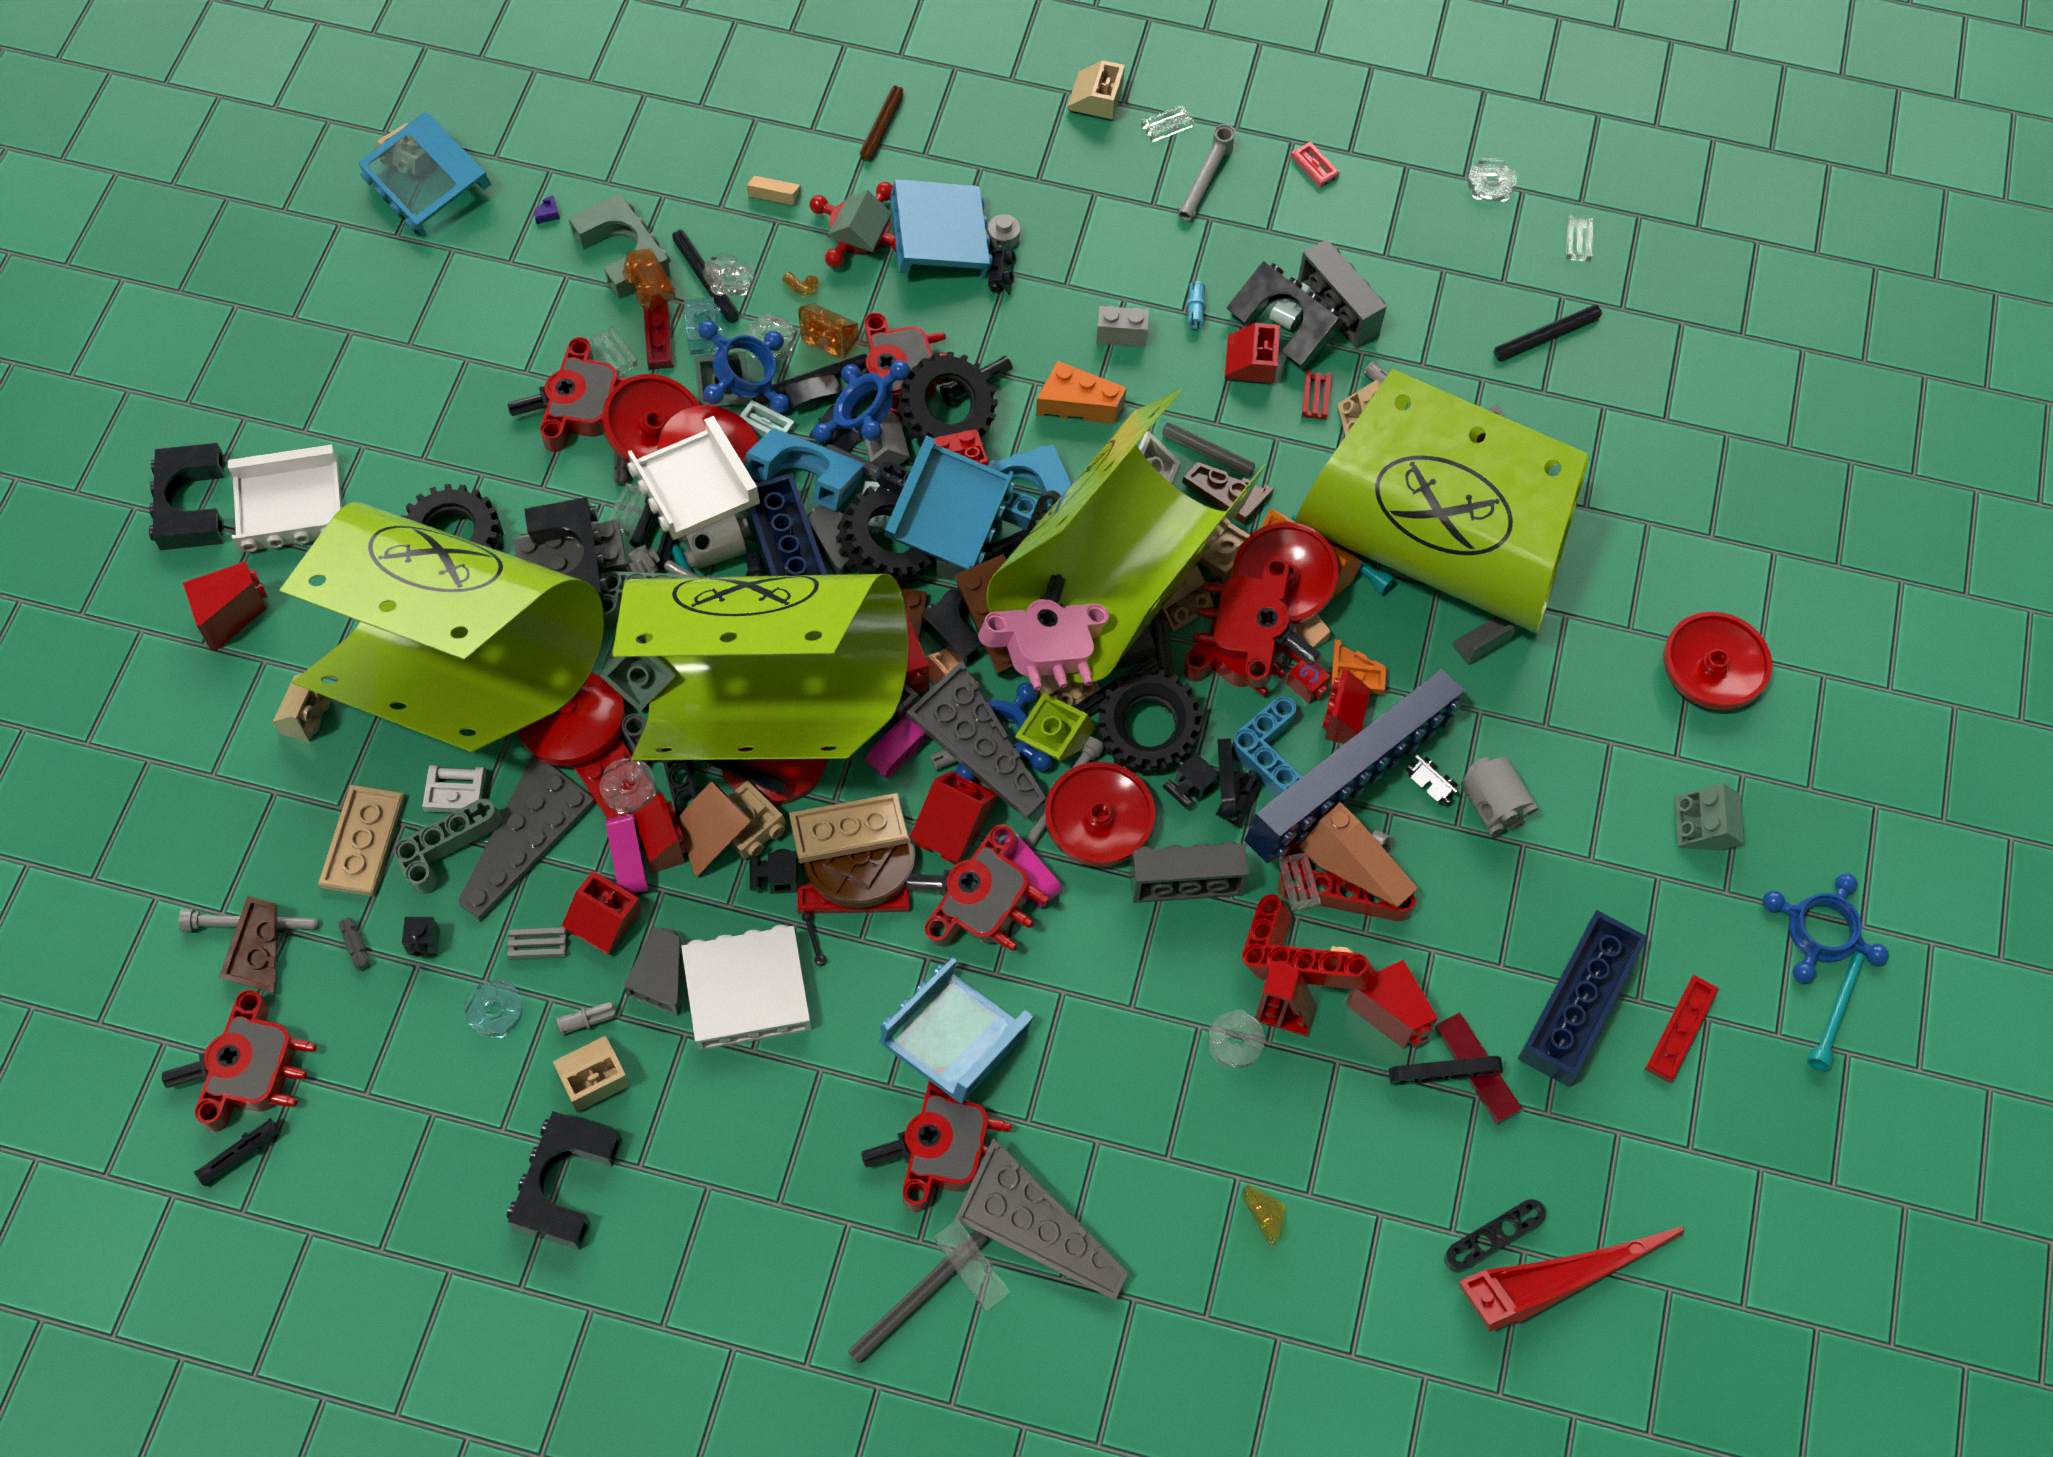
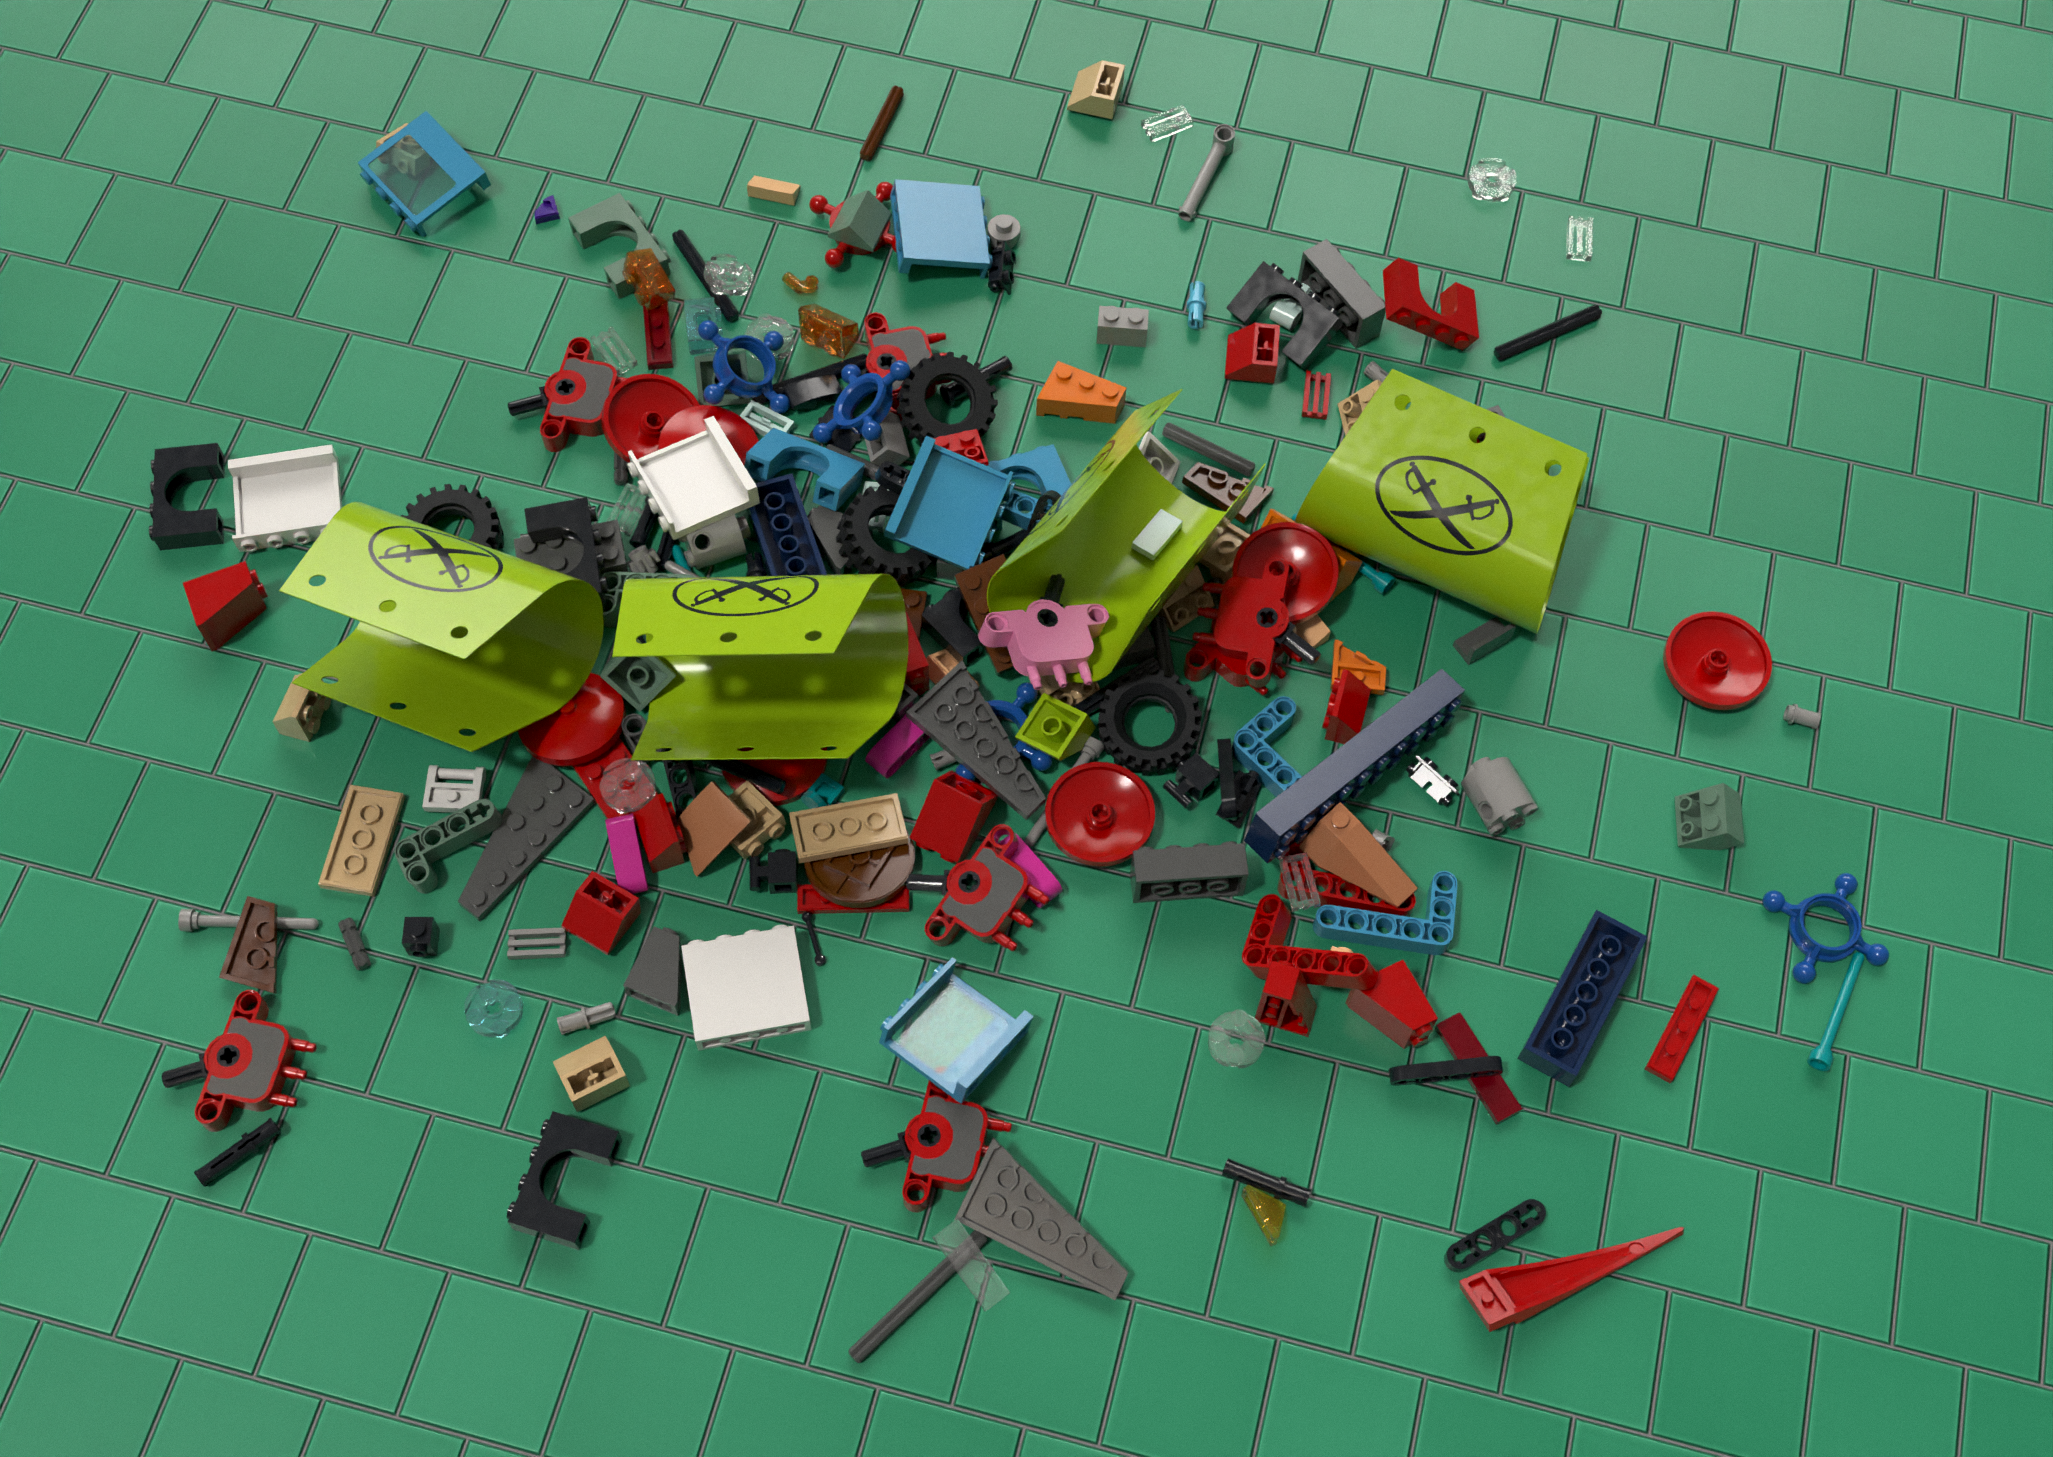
(823, 792): none -> teal tile
(1157, 534): none -> light aqua tile
(1271, 1184): none -> black pin
(1308, 681): red brick -> none
(1311, 165): coral tile -> none
(1396, 924): none -> dark azure beam
(1406, 306): none -> red arch
(1801, 716): none -> light grey pin

